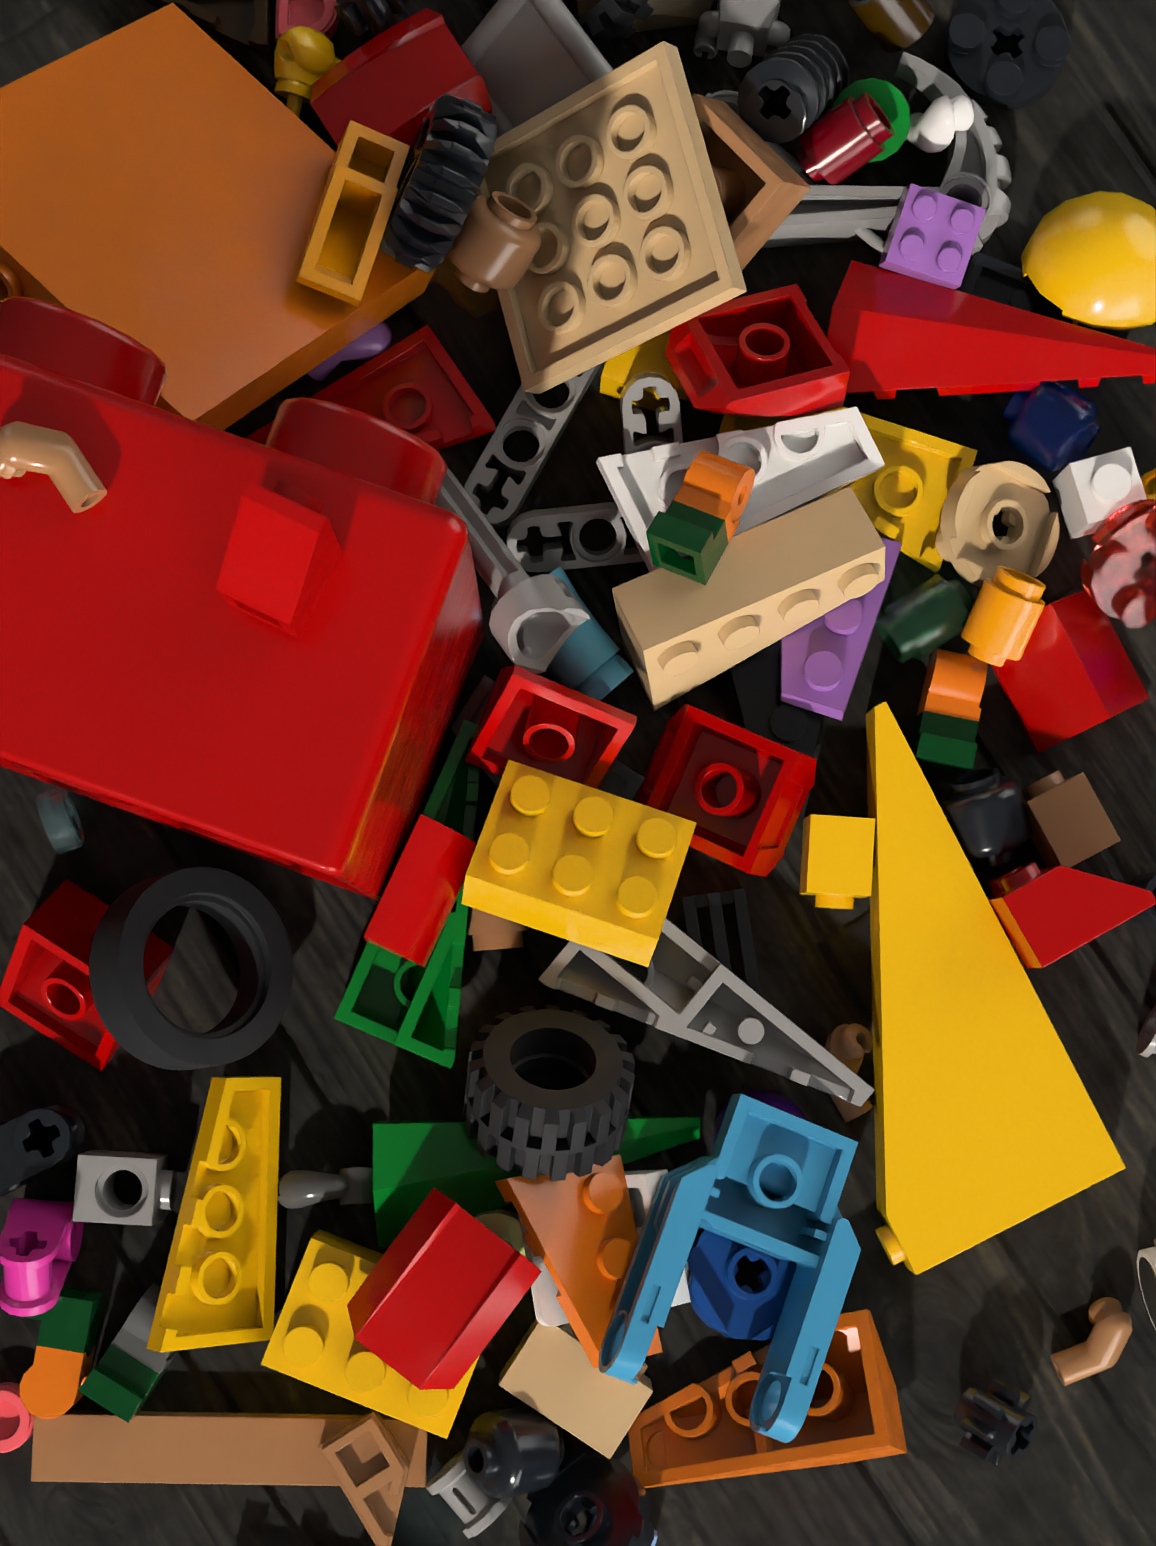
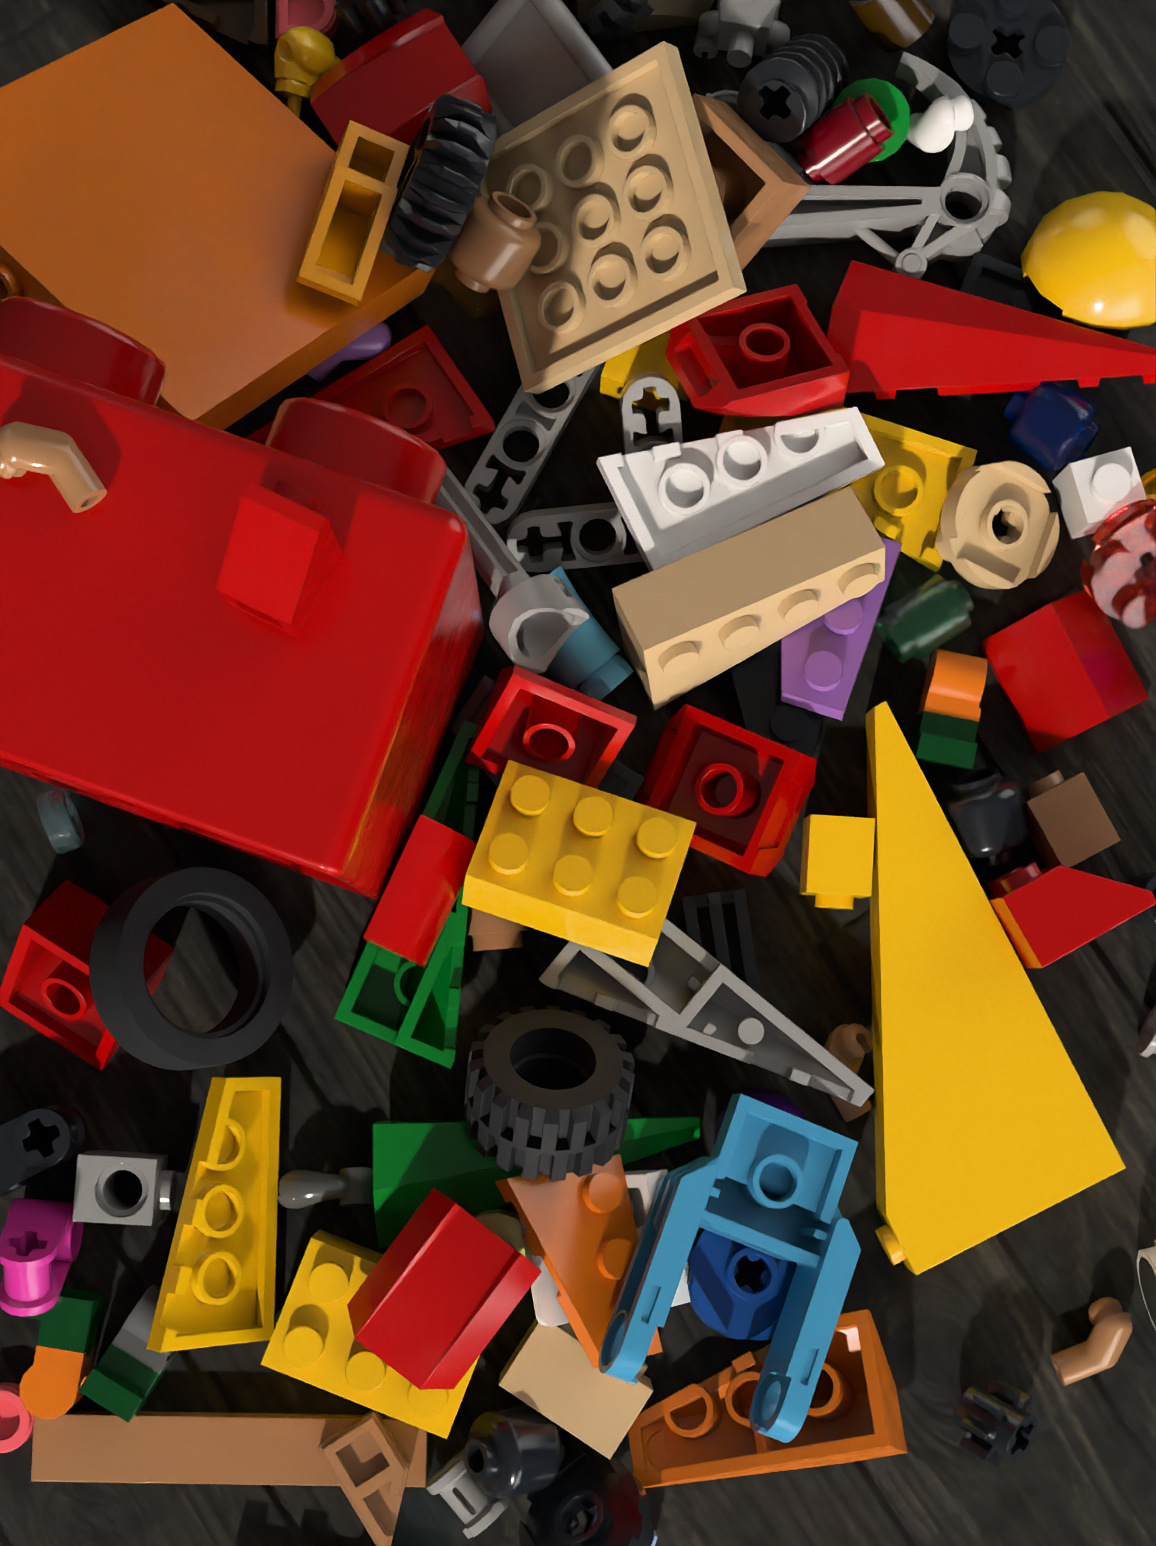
(701, 517): leg -> none
(931, 237): medium lavender piece -> none
(1004, 616): light orange brick -> none

